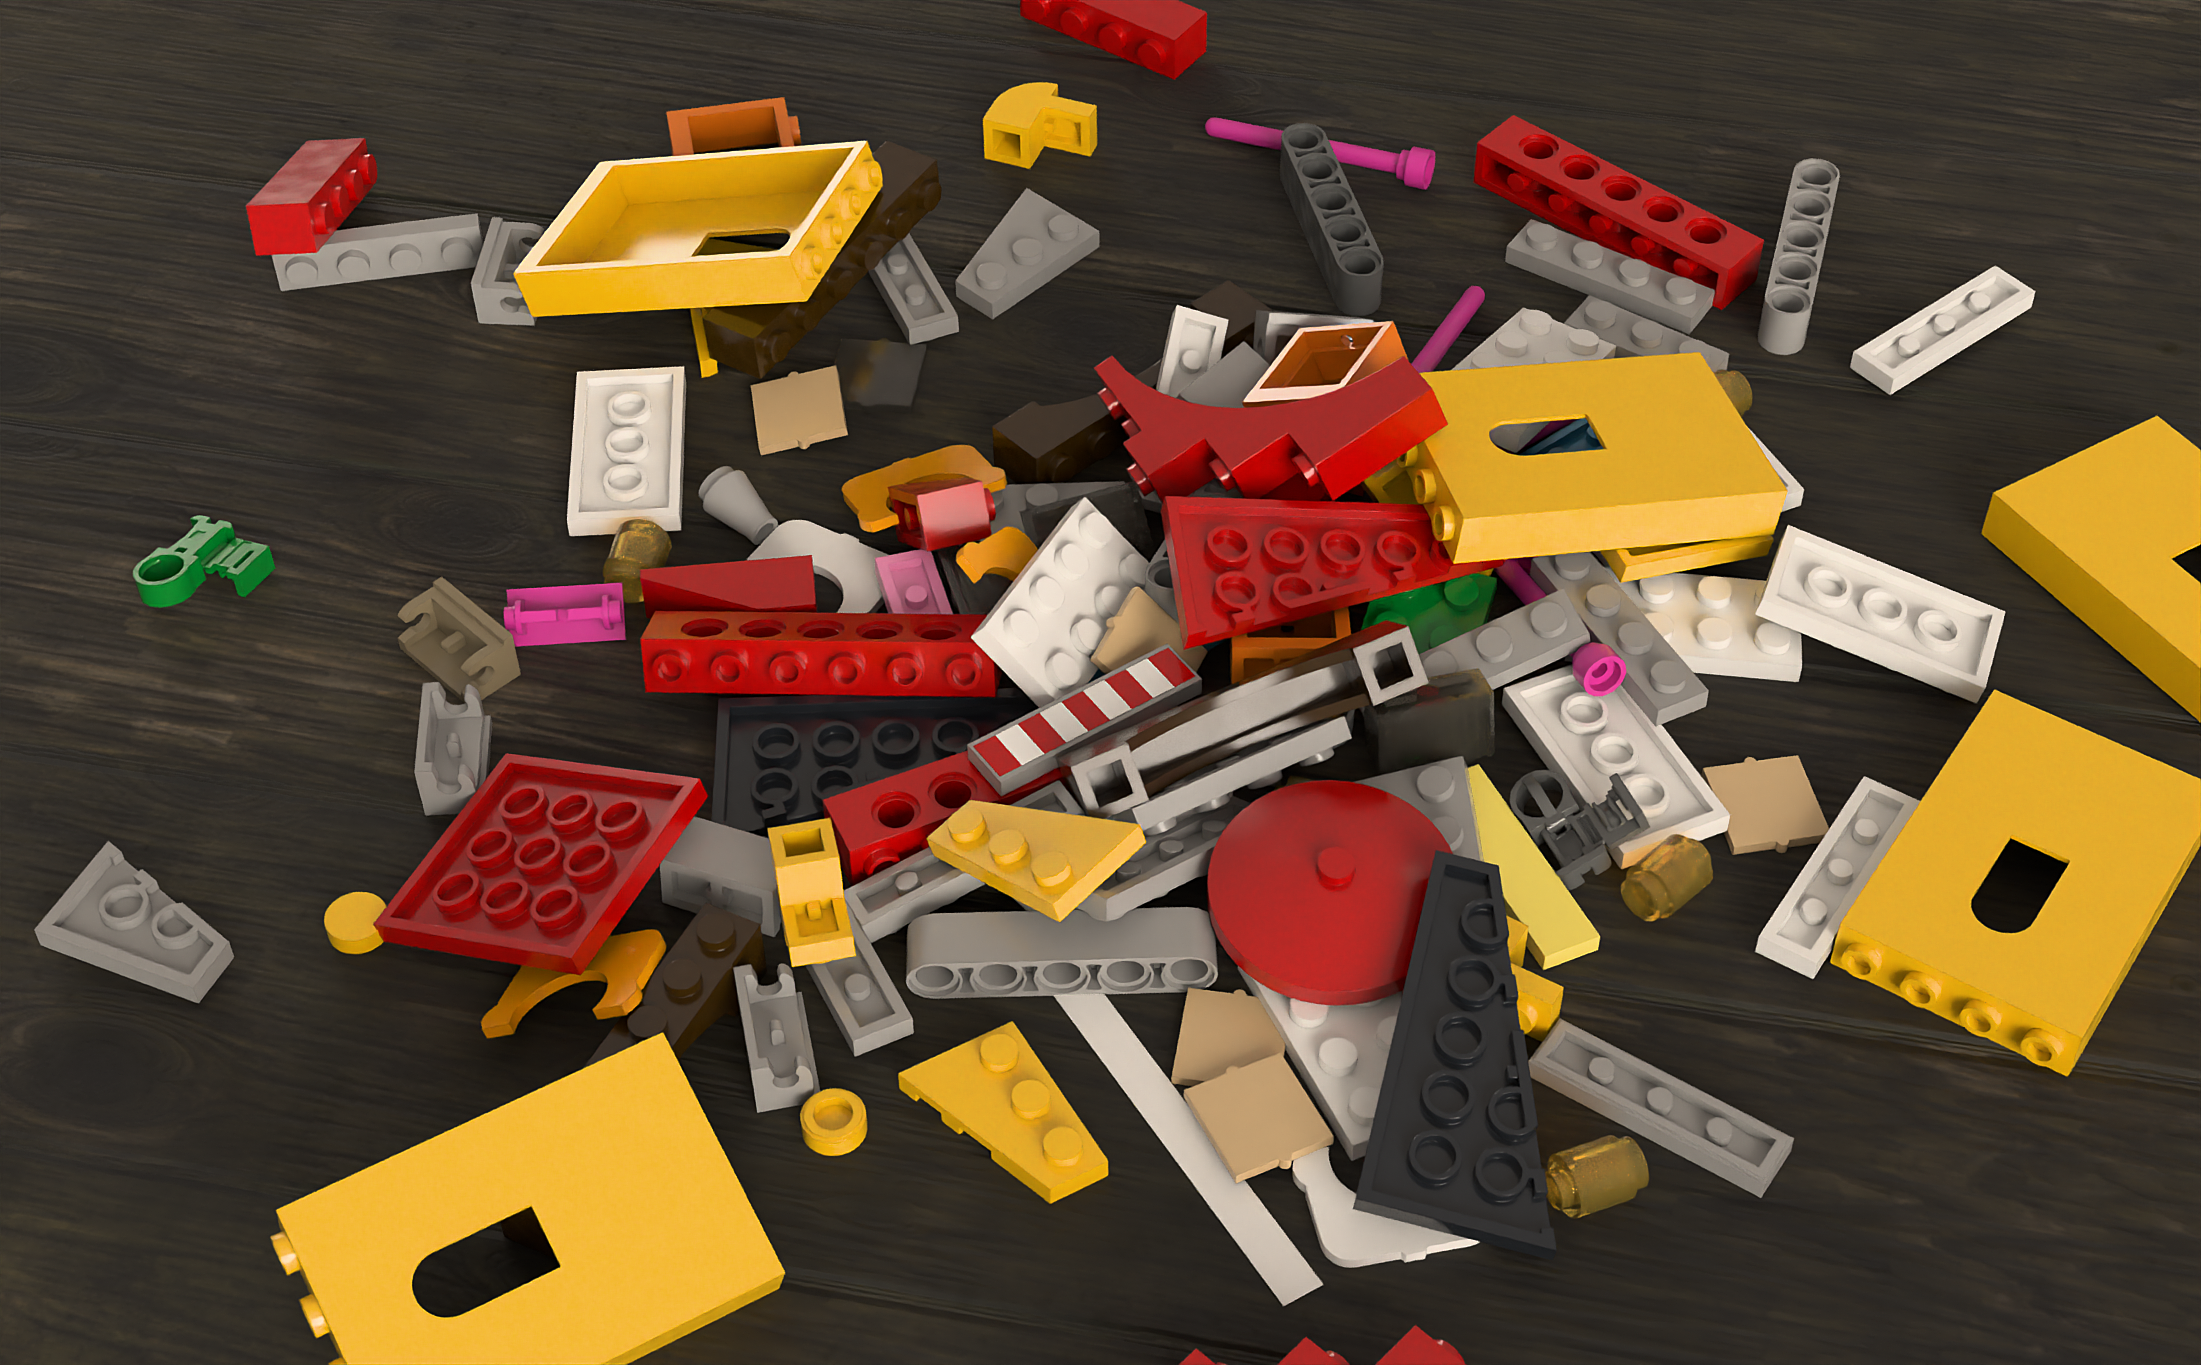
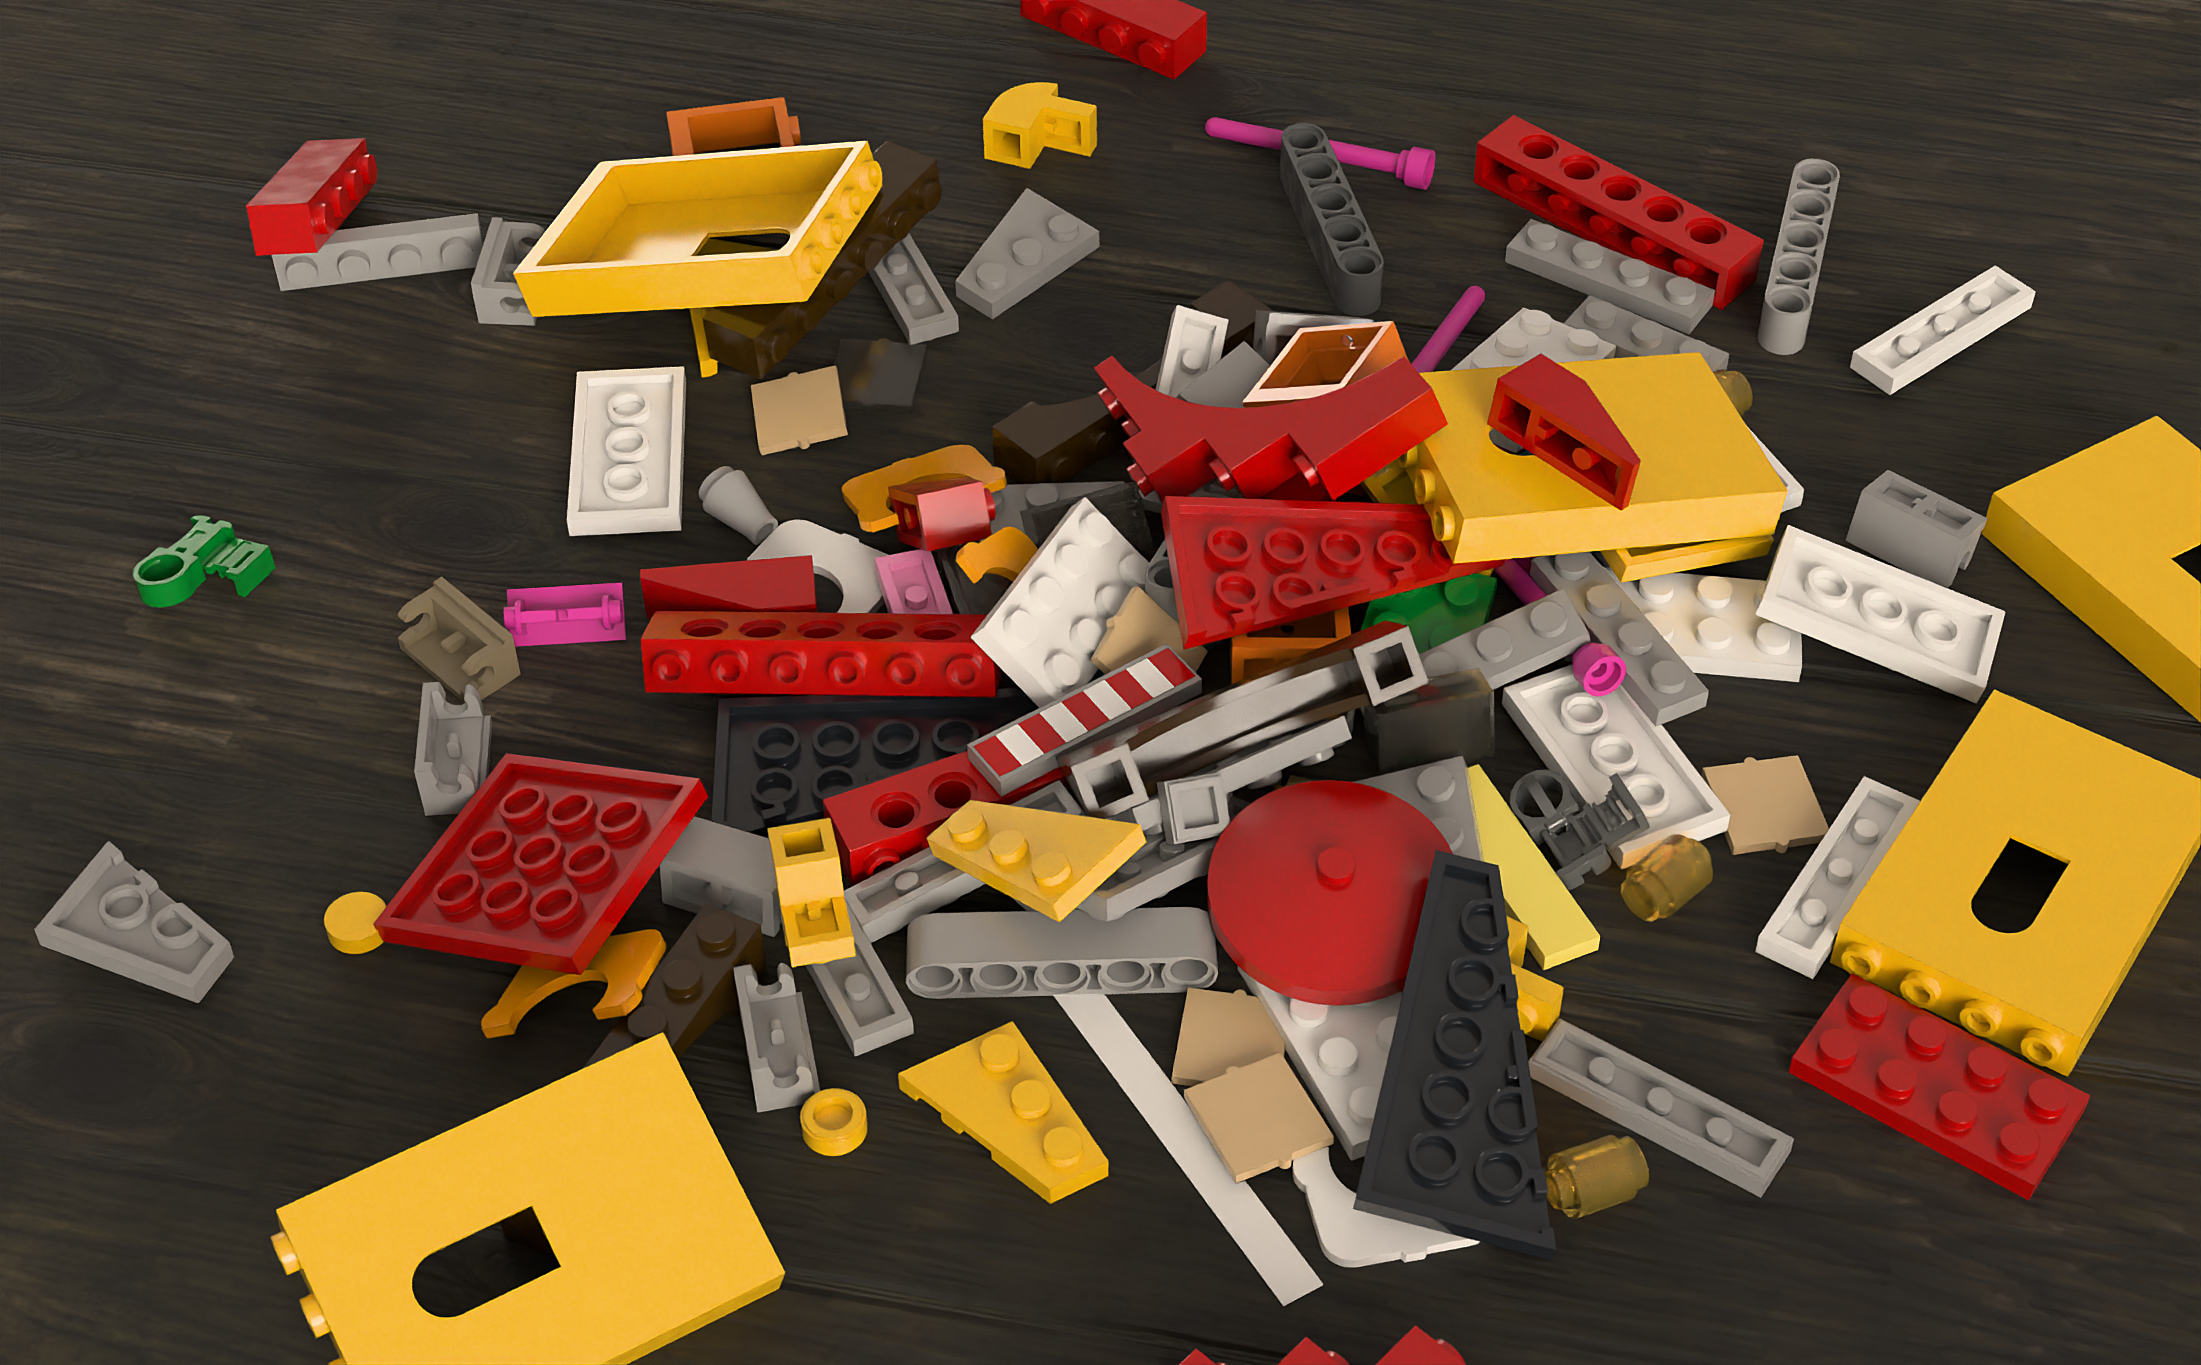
(635, 547): clear yellow brick -> none
(1193, 807): none -> light grey tile
(1566, 427): none -> red slope
(1915, 528): none -> light grey hinge
(1939, 1085): none -> red plate

